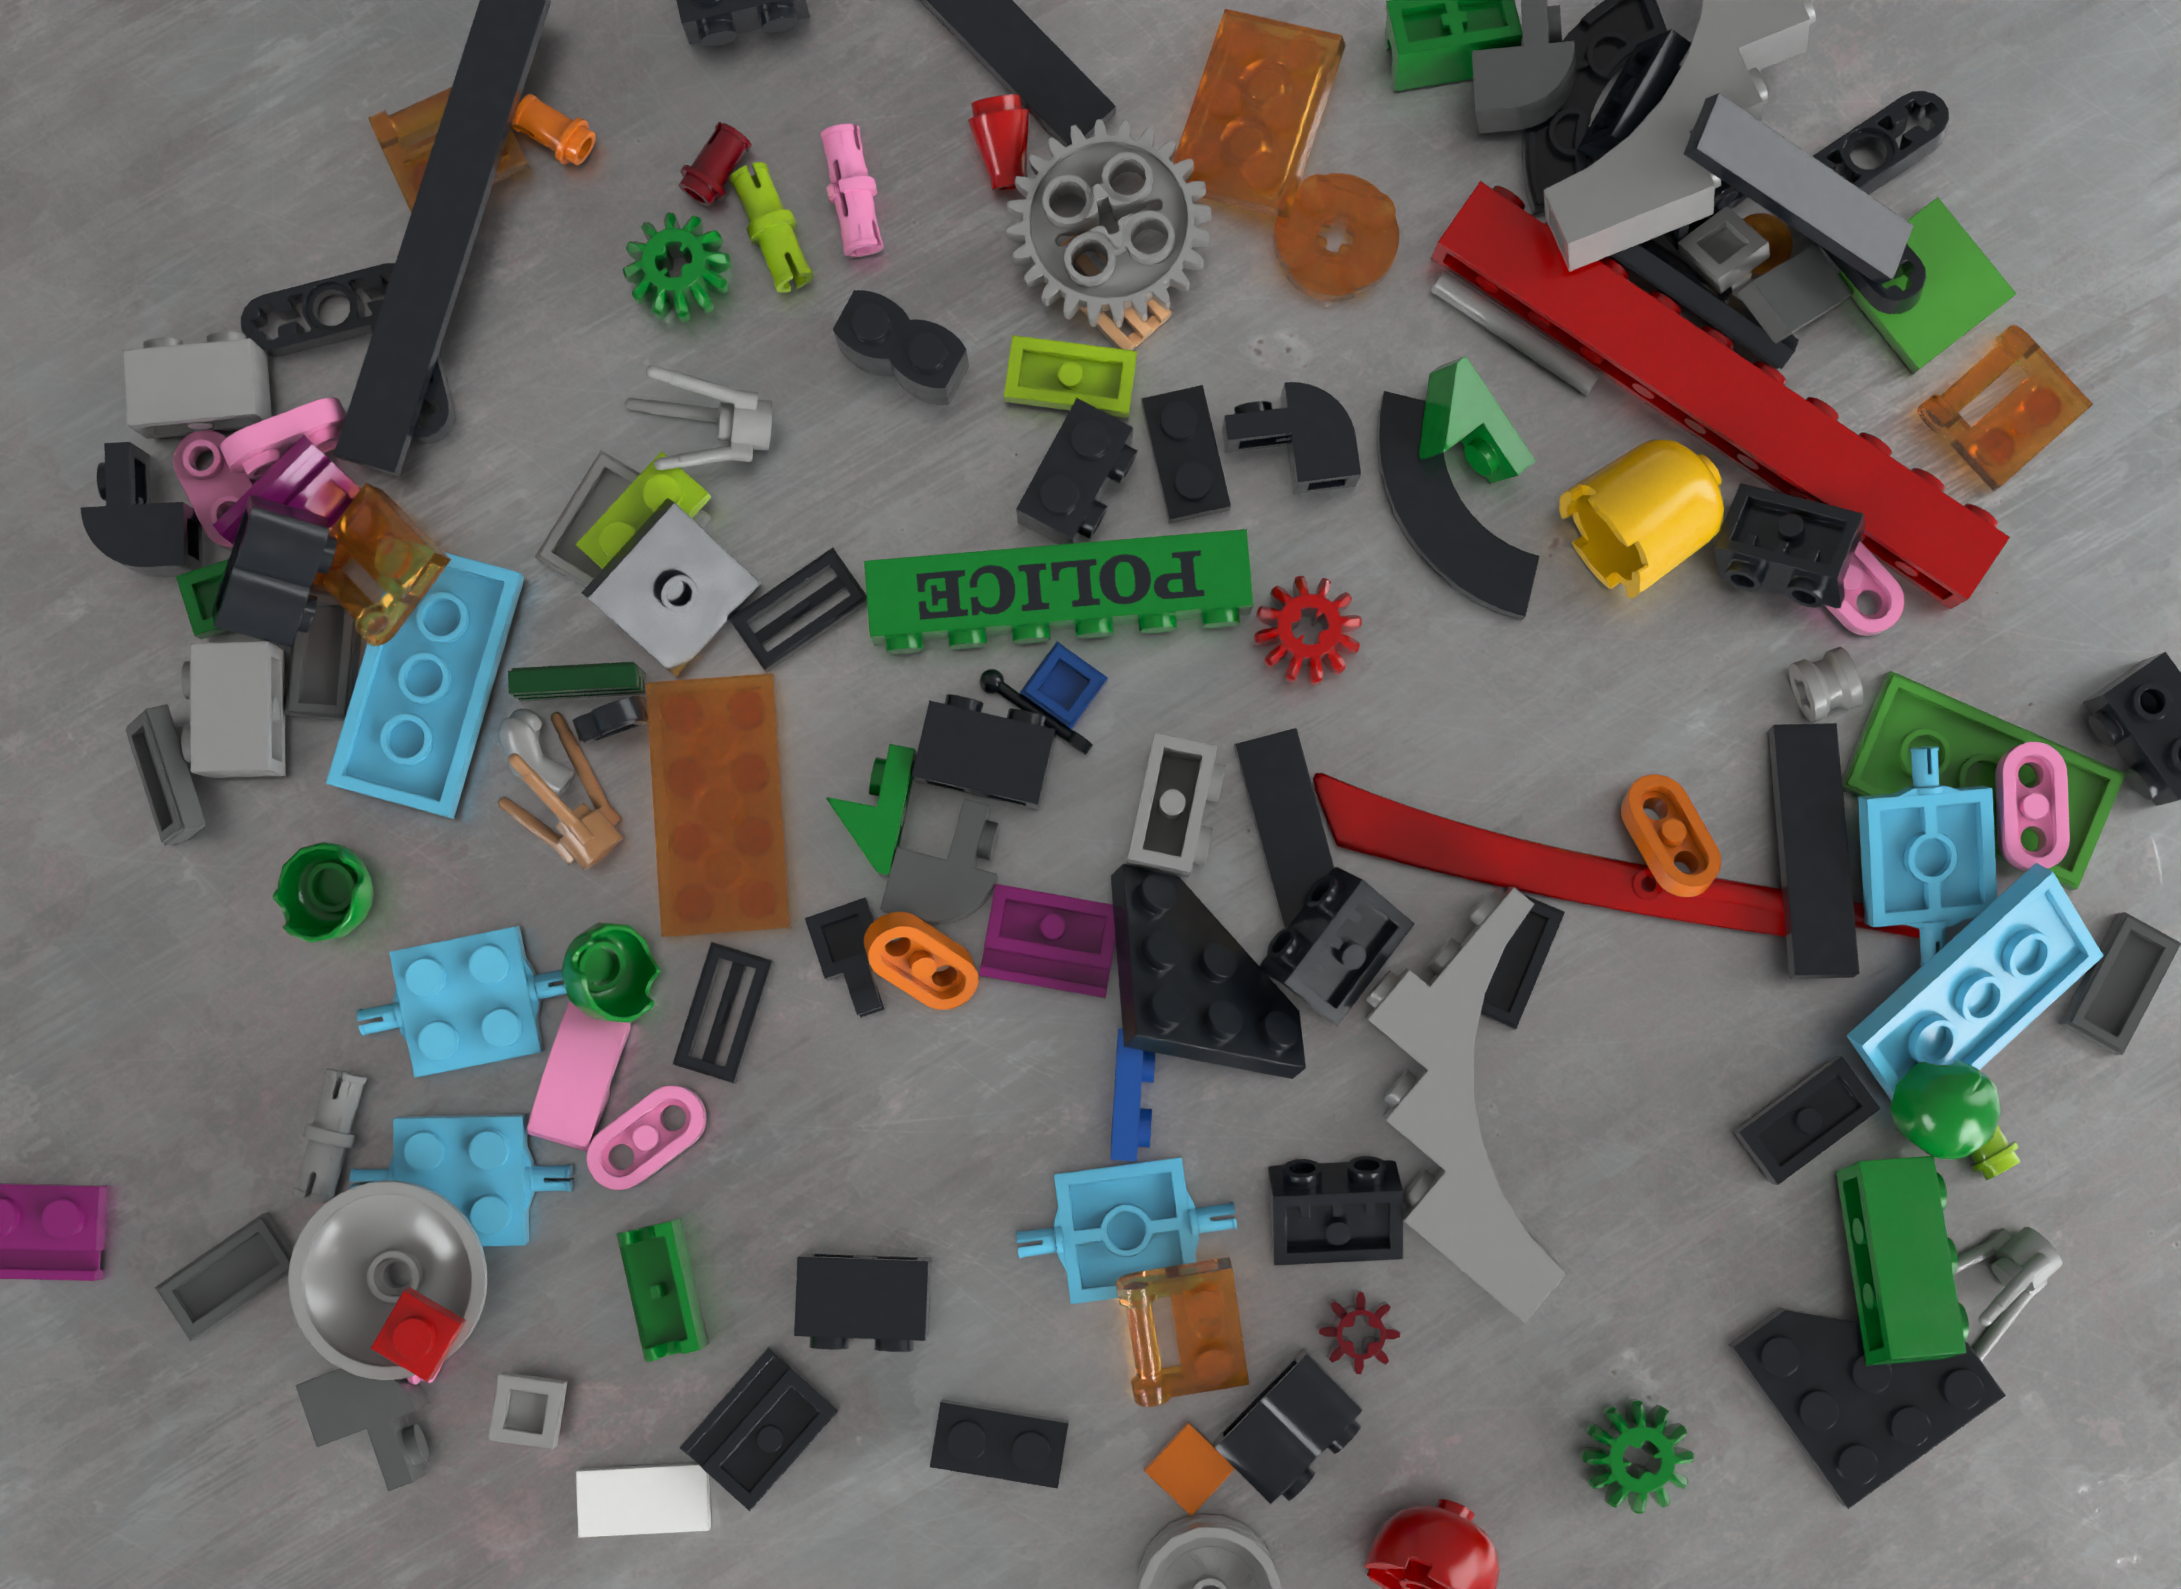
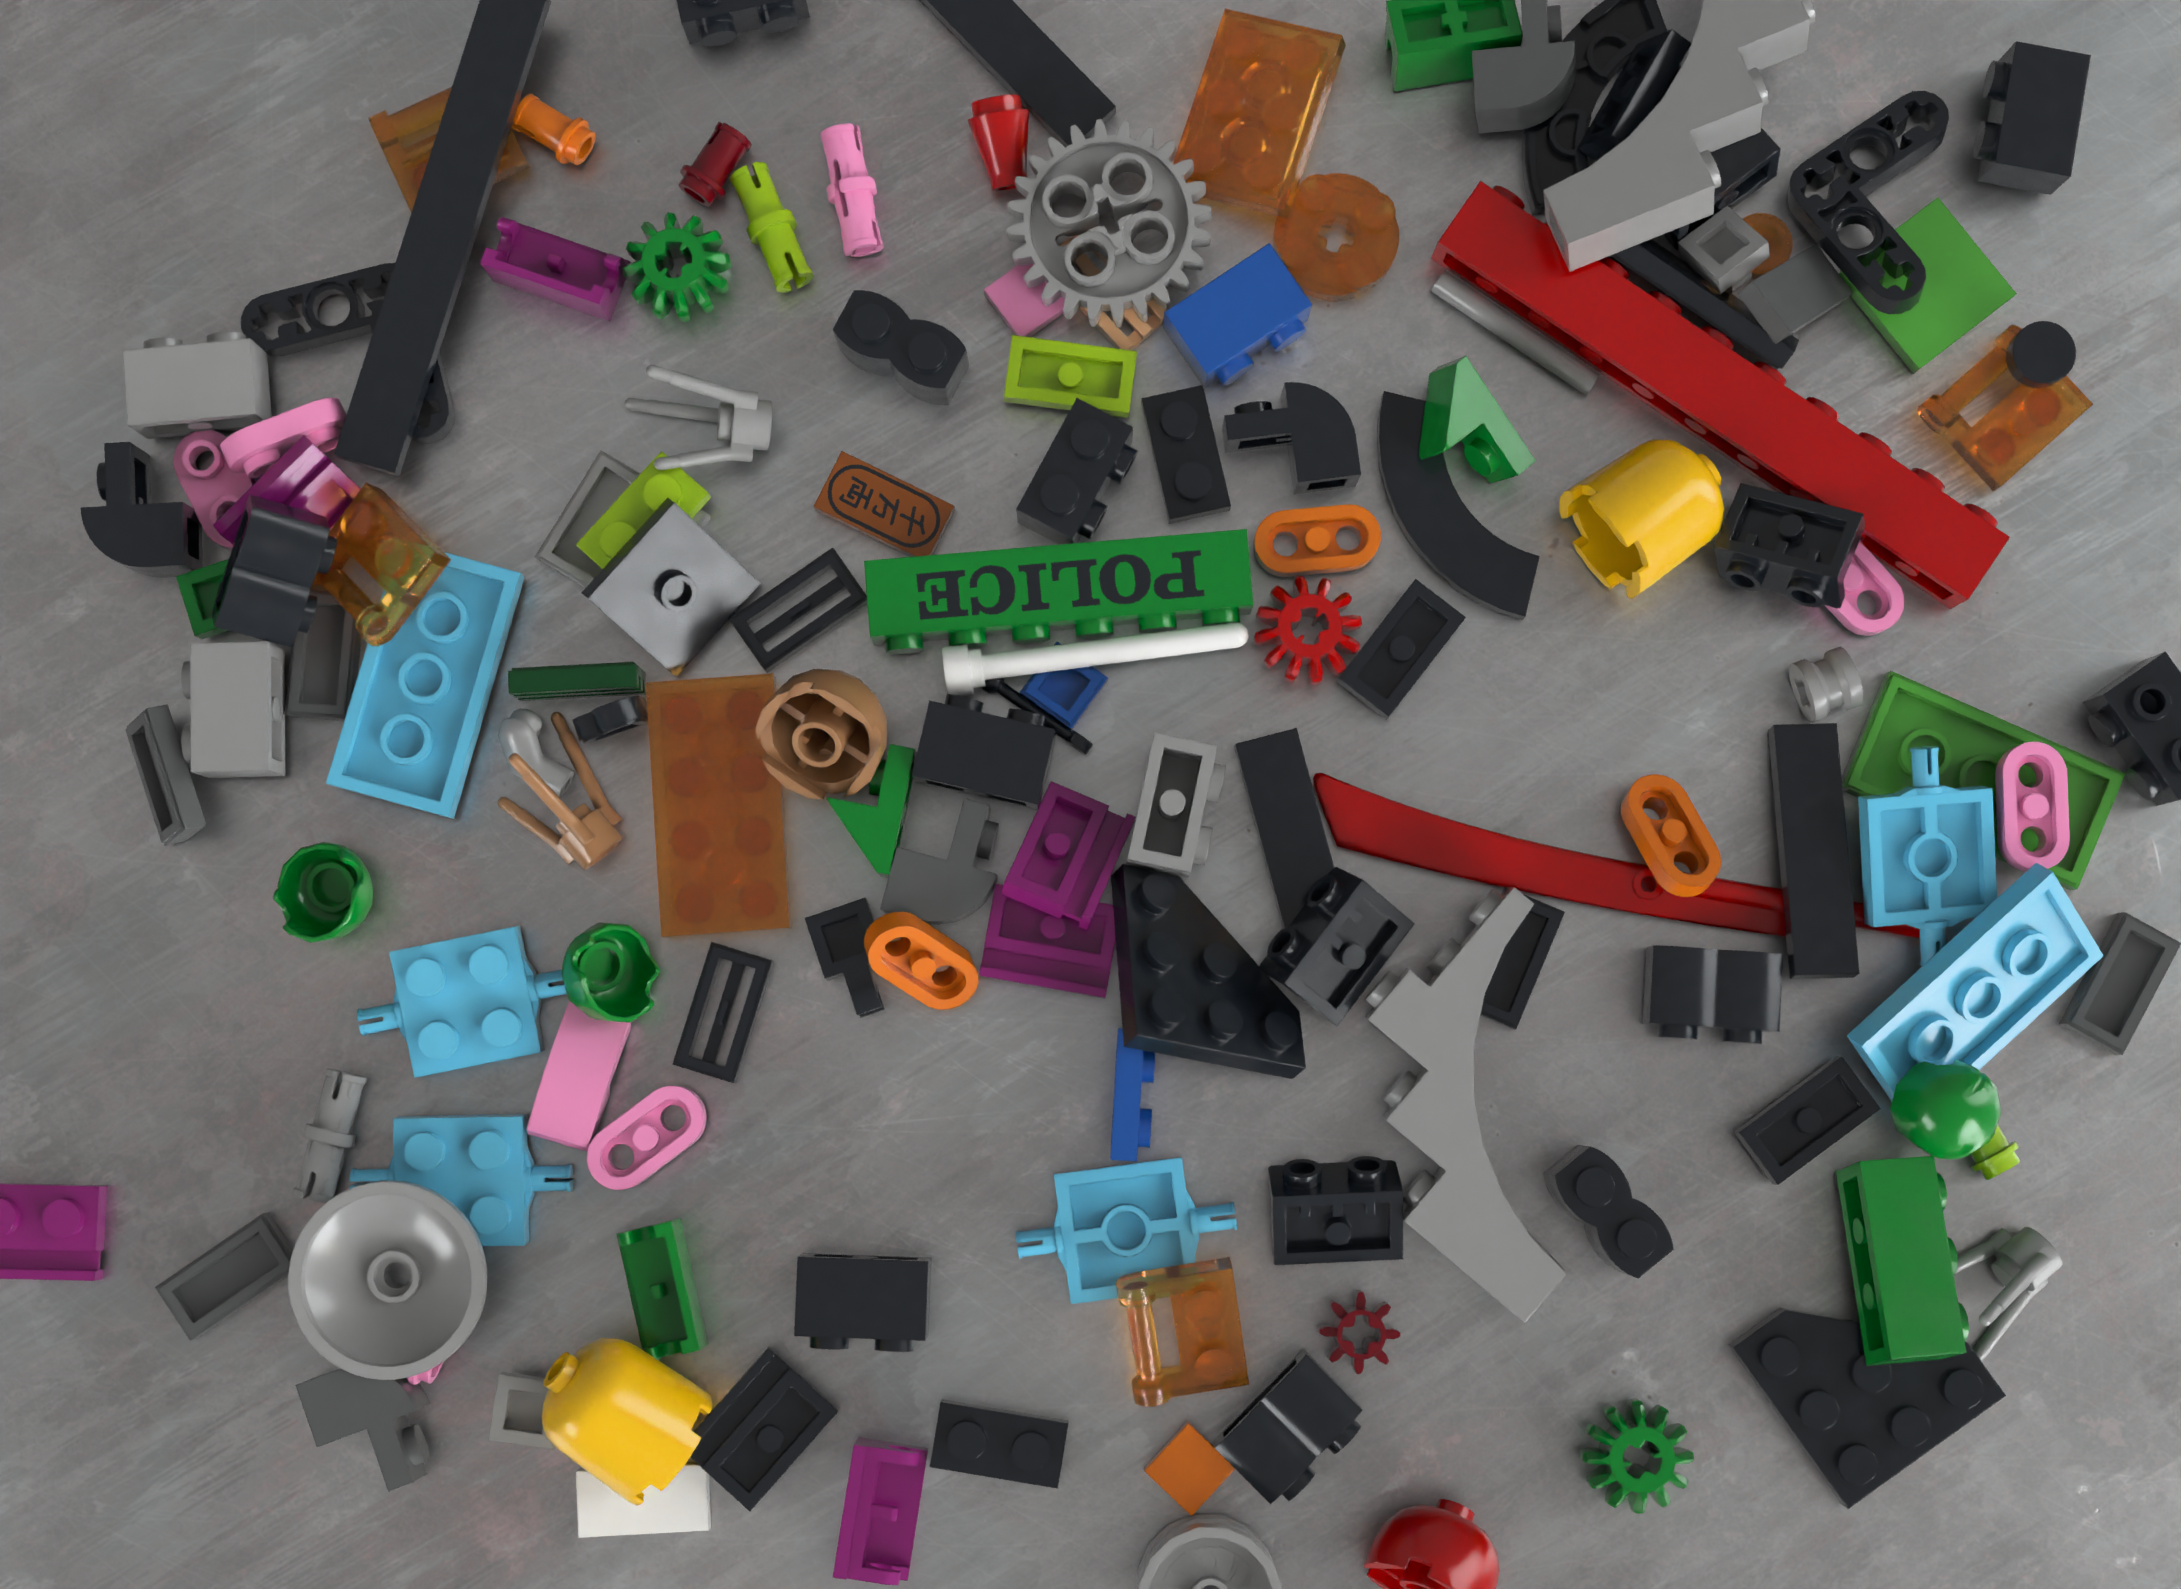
(418, 1334): red plate -> none
(555, 269): none -> magenta hinge
(622, 1415): none -> yellow cylinder
(823, 733): none -> medium nougat cylinder
(880, 1512): none -> magenta hinge
(884, 507): none -> dark orange tile
(969, 668): none -> white piece
(1022, 306): none -> bright pink tile
(1067, 855): none -> magenta plate
(1238, 318): none -> blue brick
(1315, 540): none -> orange plate
(1401, 649): none -> black plate
(1617, 1226): none -> black brick
(1714, 991): none -> black brick
(1798, 189): tile -> none
(2031, 117): none -> black brick
(2040, 354): none -> black tile

